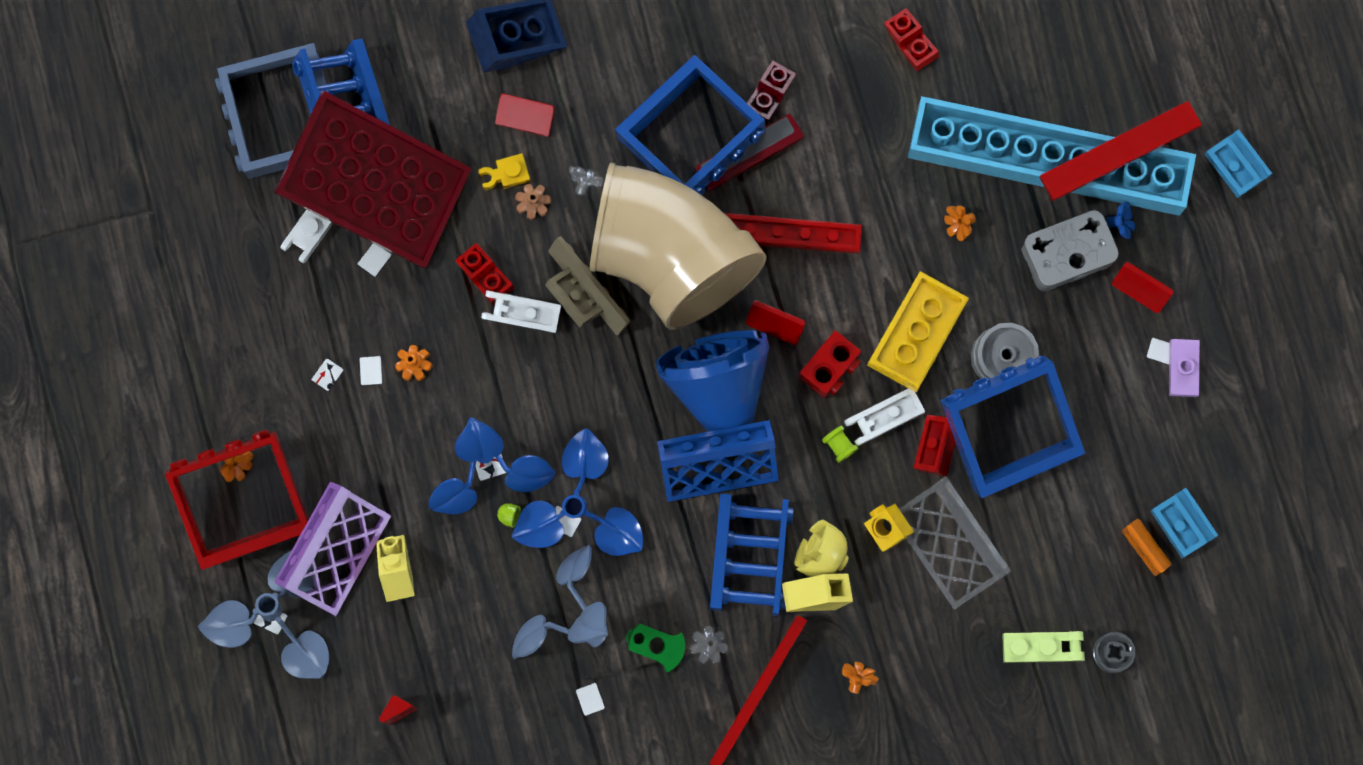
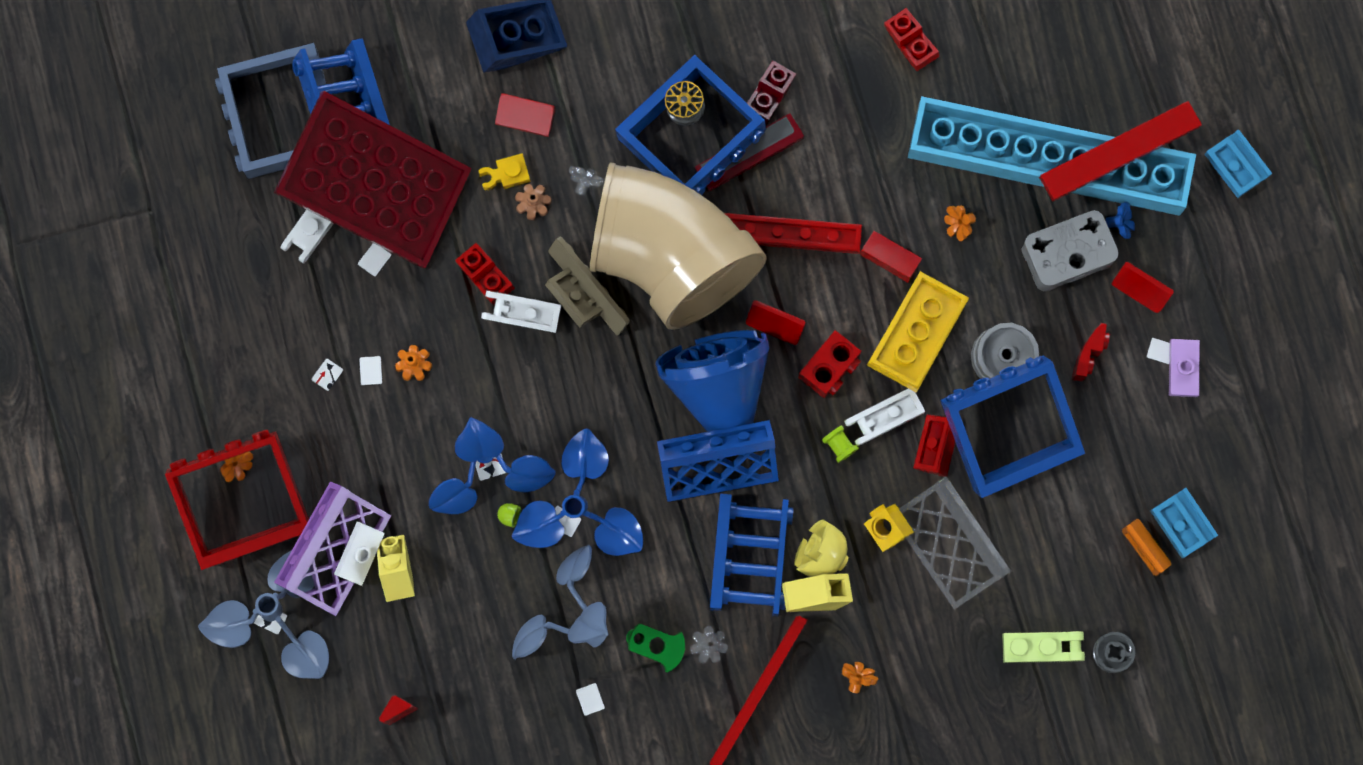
(359, 553): none -> white plate
(685, 104): none -> dark grey wheel
(890, 256): none -> red slope
(1093, 346): none -> red slope

